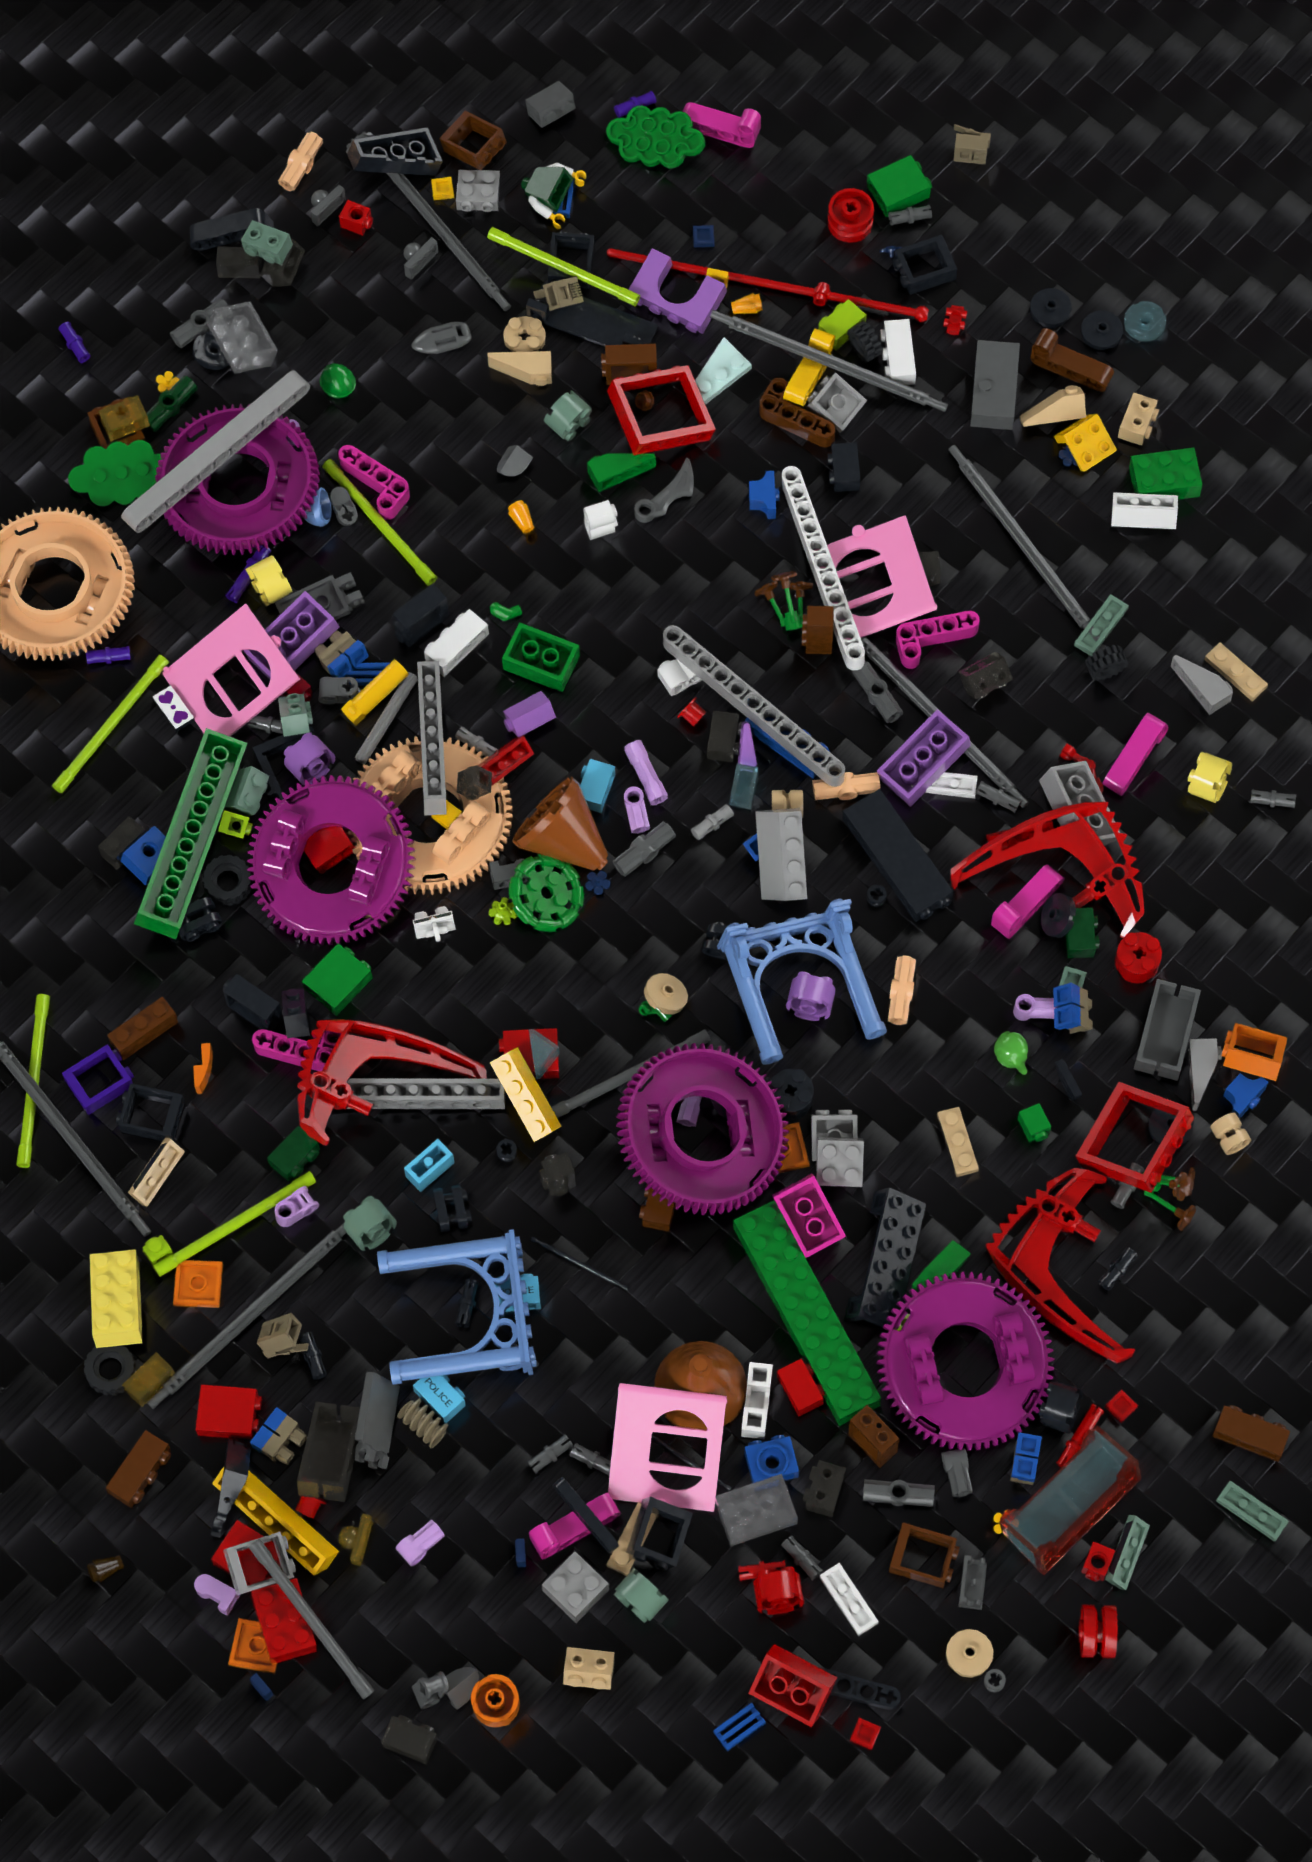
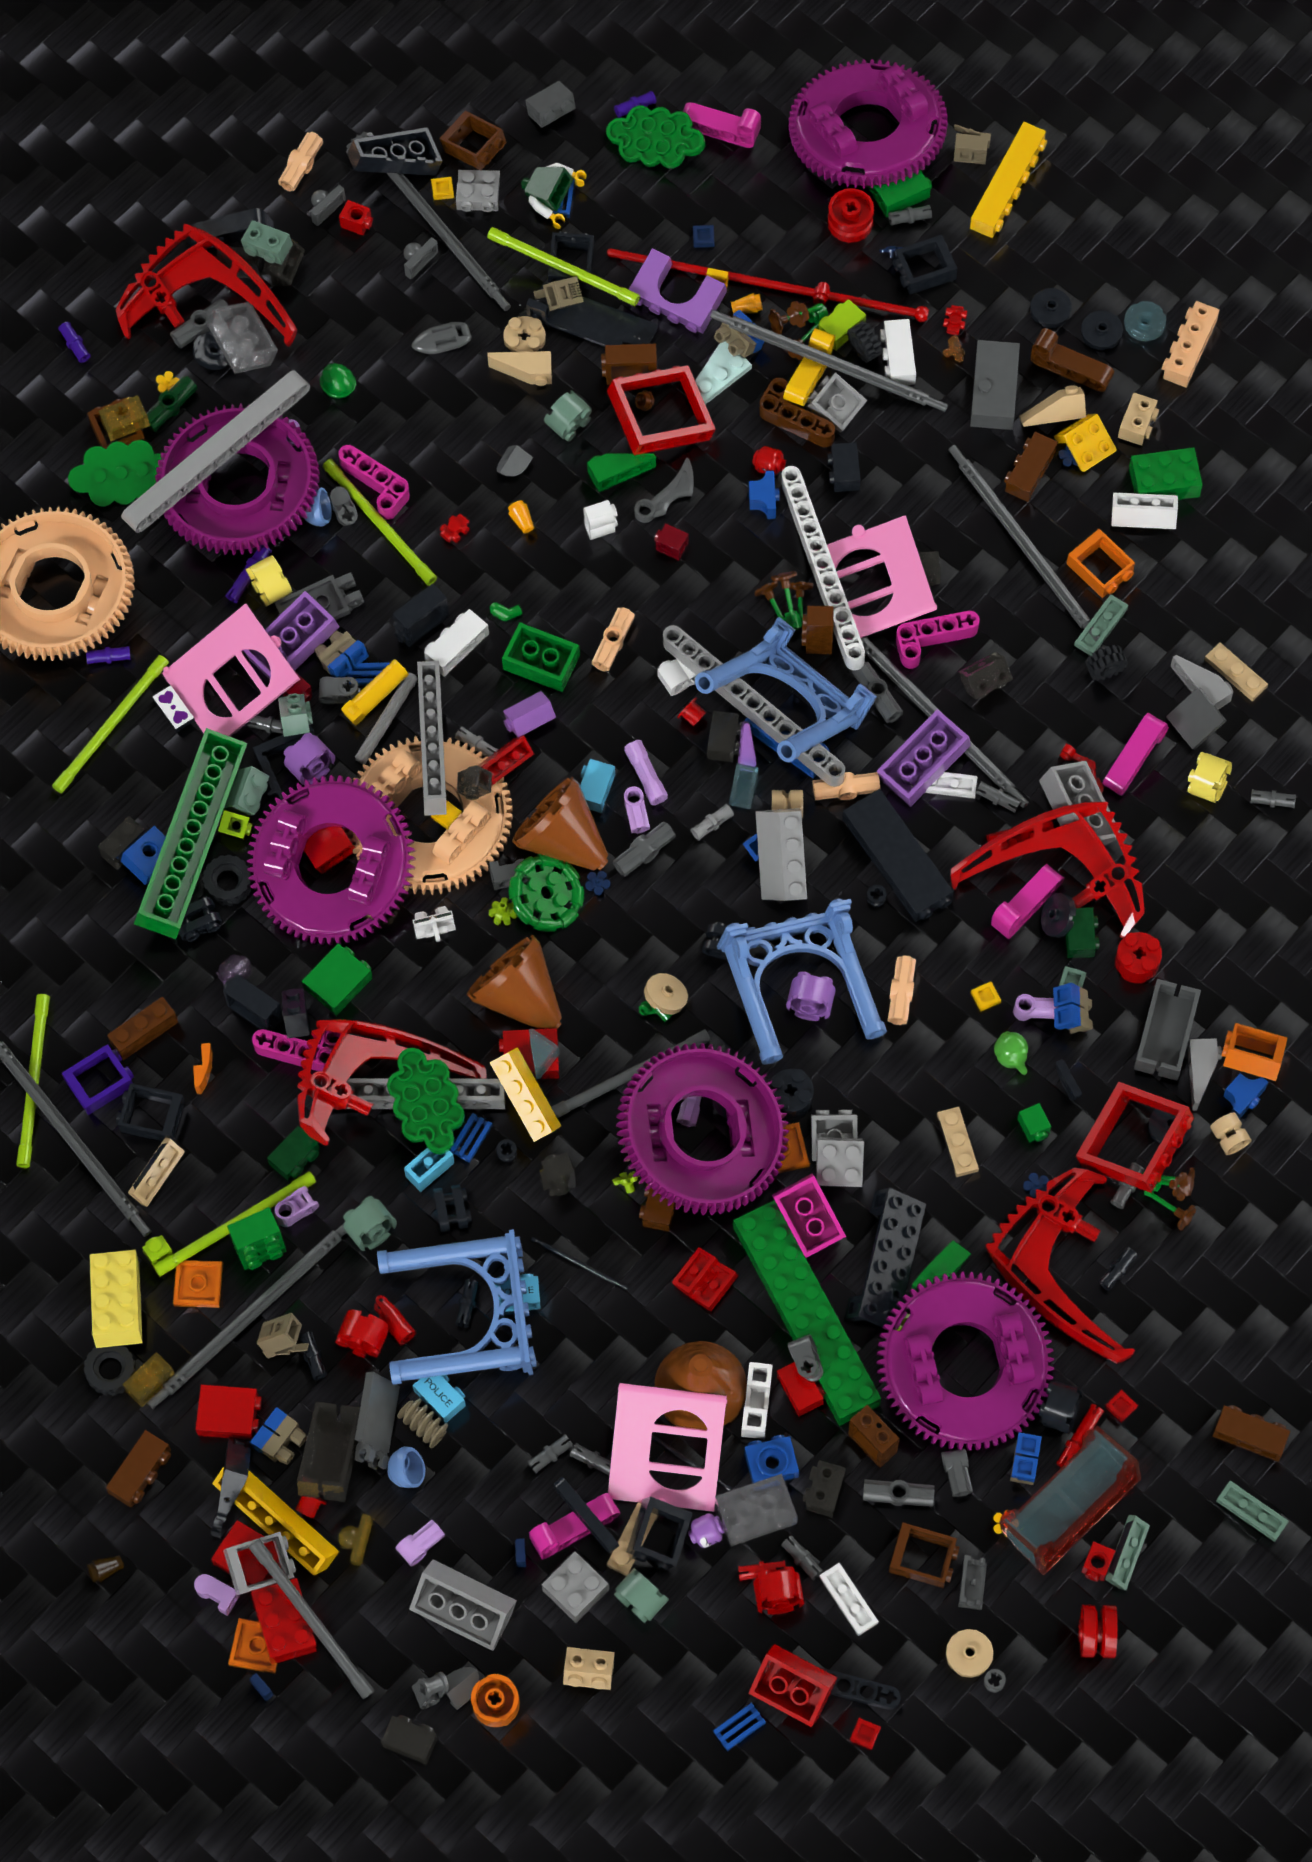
(190, 267): none -> red piece
(234, 965): none -> clear purple head
(257, 1239): none -> green brick
(362, 1333): none -> red brick
(398, 1325): none -> red piece
(406, 1468): none -> medium blue hat
(425, 1101): none -> green plate
(455, 526): none -> red piece
(462, 1604): none -> light grey slope
(480, 1122): none -> blue tile
(519, 987): none -> dark orange cone
(608, 649): none -> light nougat piece
(626, 1180): none -> lime plant
(671, 541): none -> dark red brick
(704, 1279): none -> red slope
(706, 1530): none -> medium lavender head
(738, 341): none -> dark tan hips
(769, 460): none -> red head
(798, 315): none -> reddish brown plant
(805, 1354): none -> dark grey piece
(817, 690): none -> medium blue arch
(829, 145): none -> magenta piece
(954, 349): none -> clear orange plant
(985, 996): none -> yellow tile
(1008, 180): none -> yellow brick
(1030, 466): none -> reddish brown brick
(1035, 1183): none -> dark blue plant
(1086, 548): none -> orange window
(1191, 343): none -> light nougat brick
(1196, 718): none -> dark grey tile

